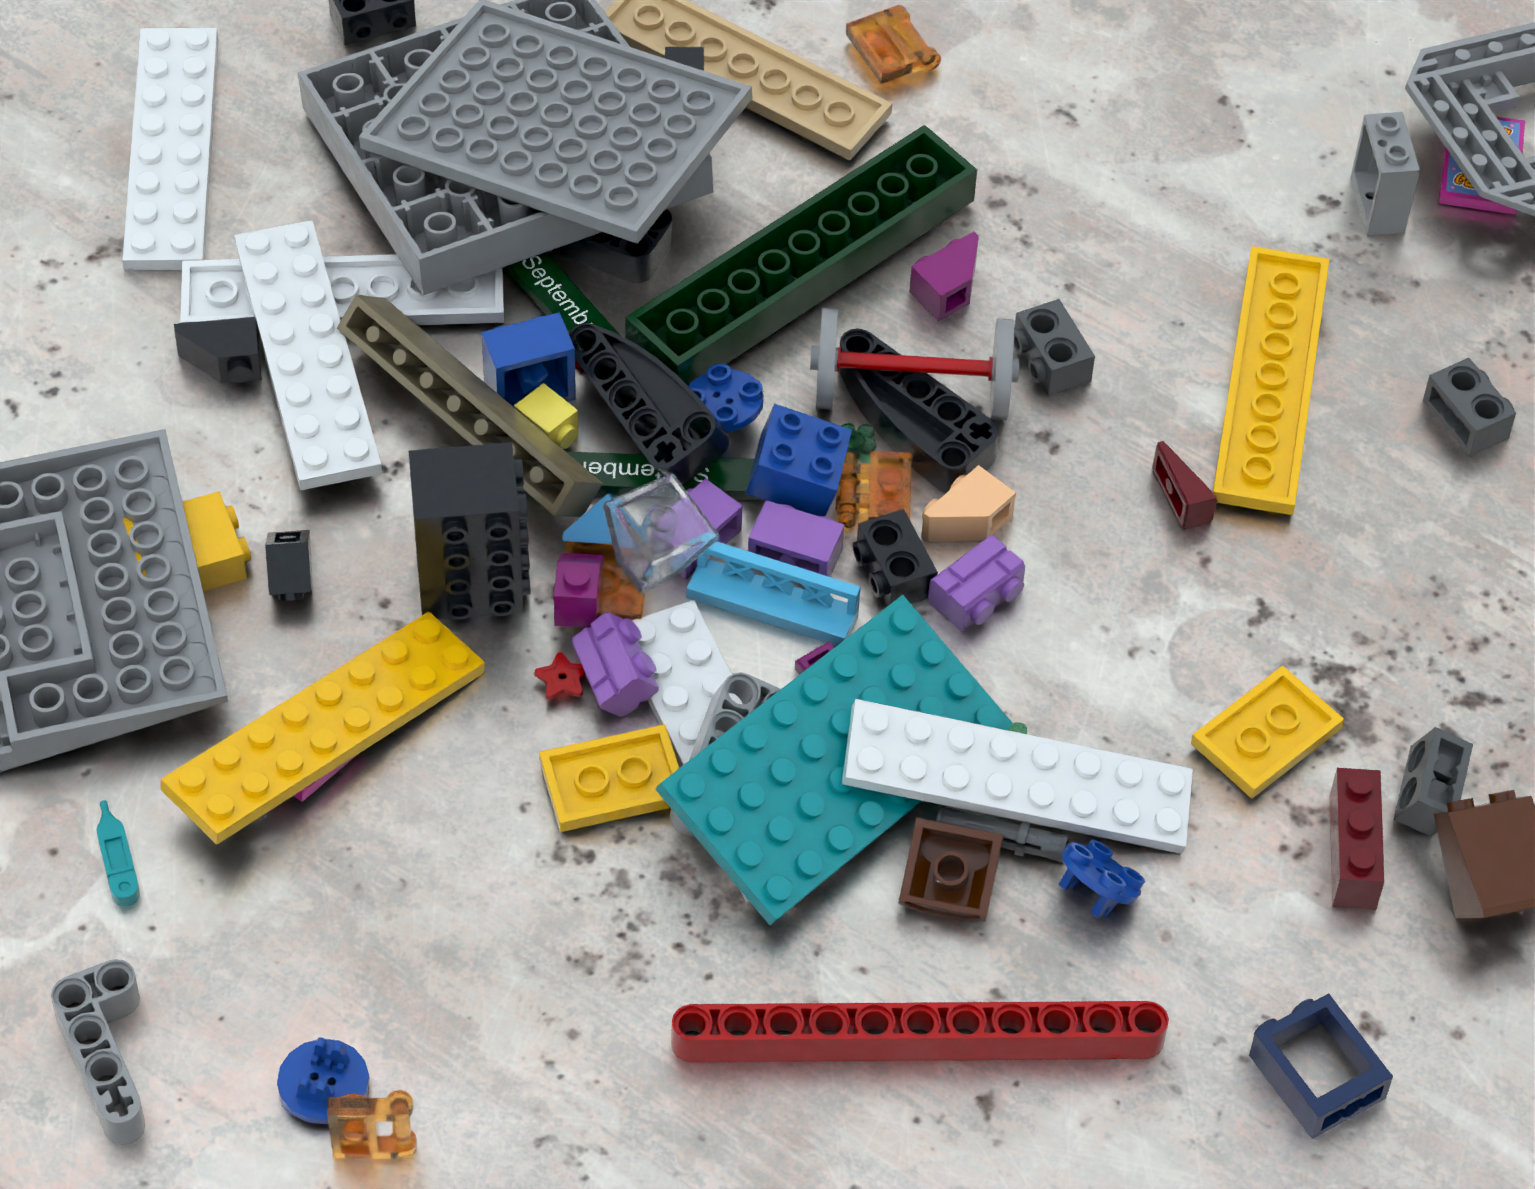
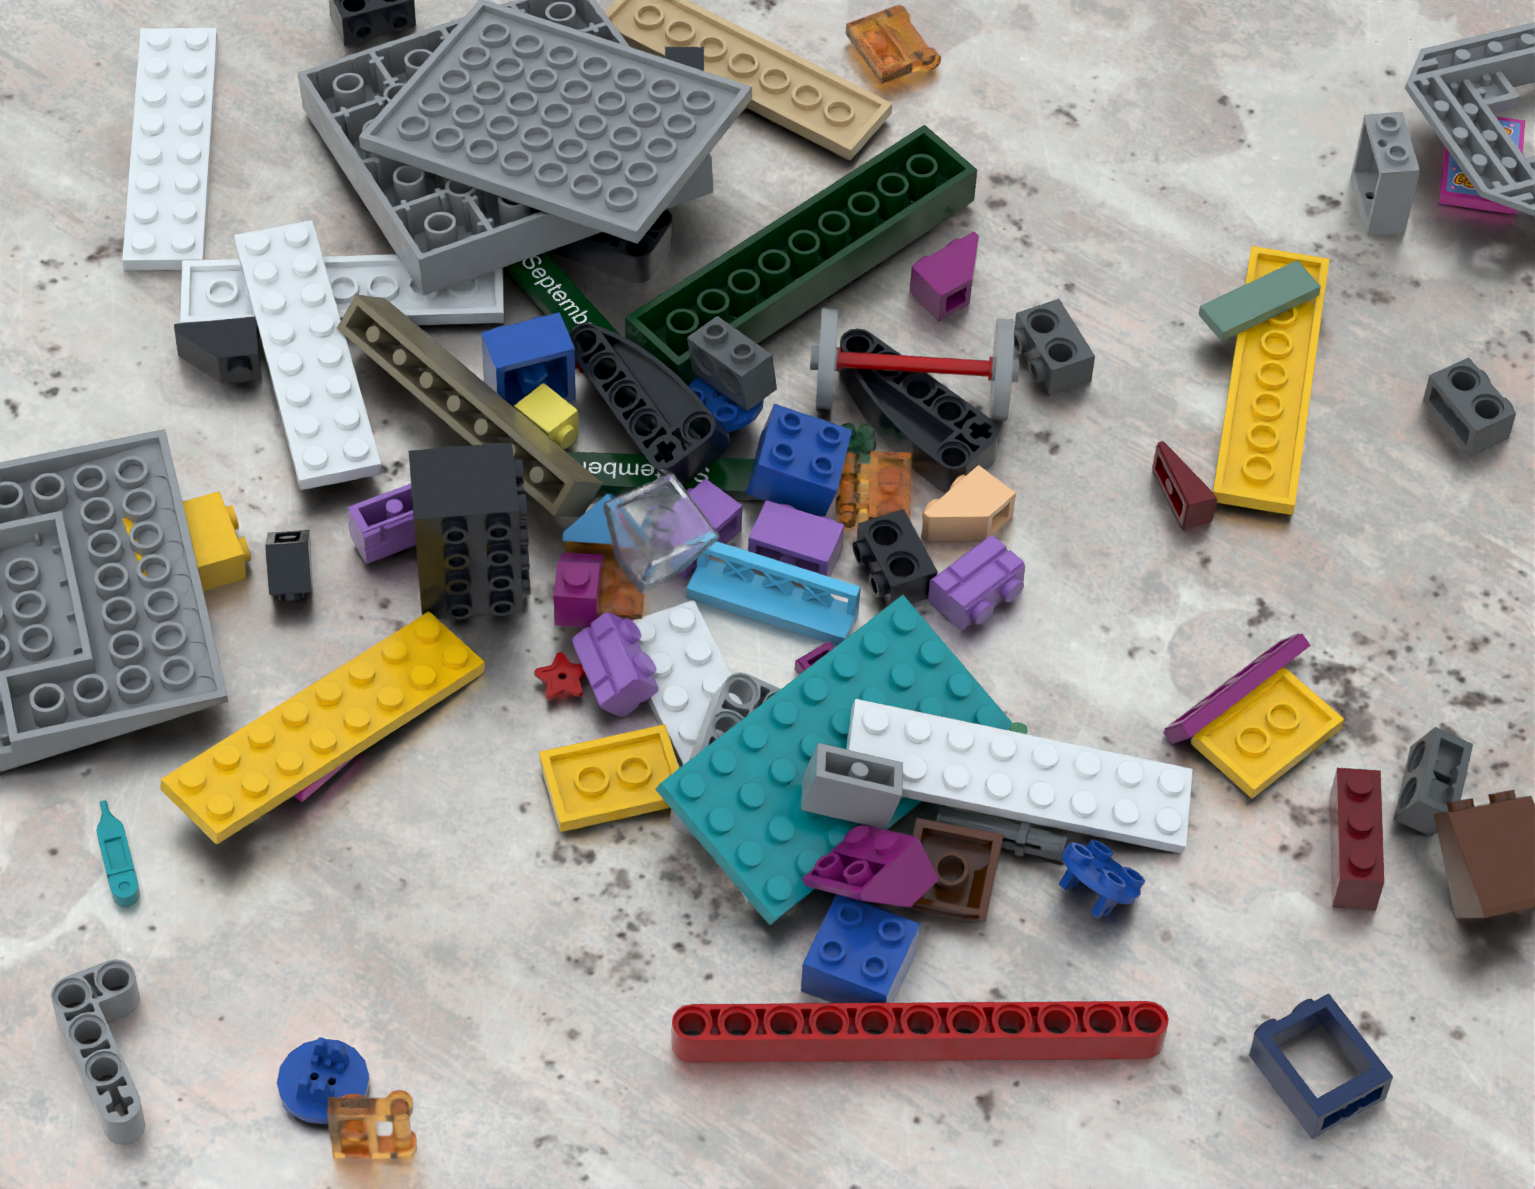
(383, 524): none -> medium lavender brick
(732, 363): none -> dark grey brick
(852, 786): none -> light grey brick
(859, 954): none -> blue brick
(875, 868): none -> magenta slope
(1235, 688): none -> magenta tile
(1259, 300): none -> sand green tile

